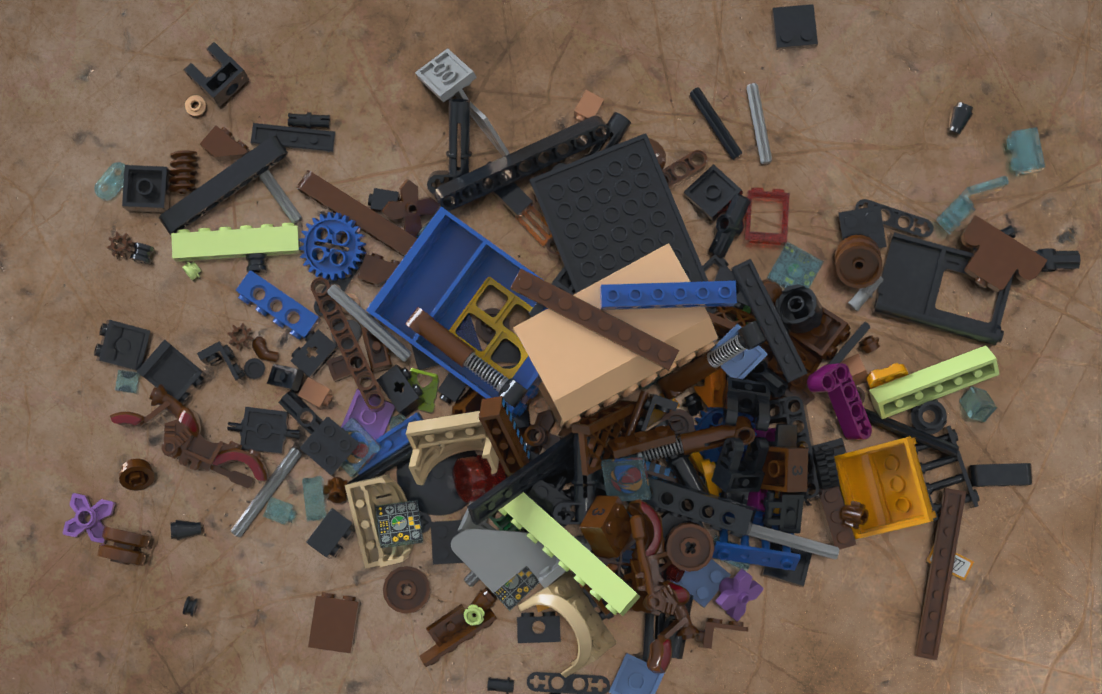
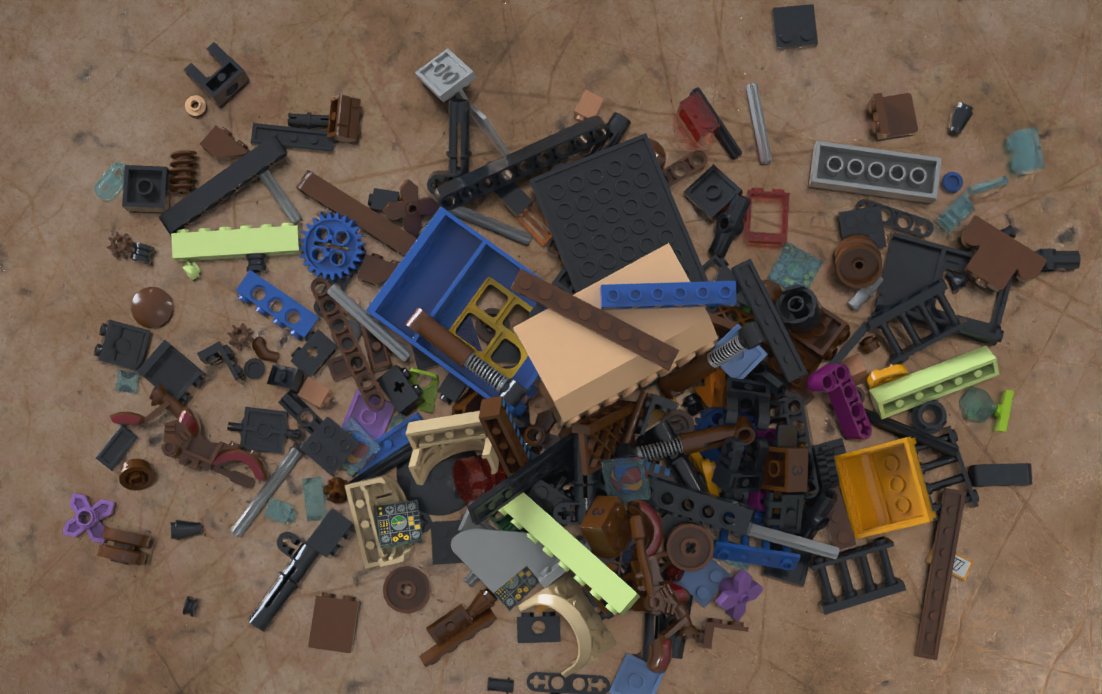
(117, 447): none -> black tile
(151, 307): none -> reddish brown dish
(286, 581): none -> black piece
(344, 118): none -> reddish brown brick
(470, 619): yellowish green plate -> none
(491, 224): none -> light grey axle
(641, 441): reddish brown plate -> none
(696, 112): none -> clear red window
(816, 514): none -> black piece
(855, 514): reddish brown gear -> none
(871, 591): none -> black fence
(875, 172): none -> light grey brick
(893, 115): none -> reddish brown bracket
(918, 300): none -> black fence
(951, 182): none -> blue tile
(958, 280): none -> black rock
(1003, 411): none -> lime plate

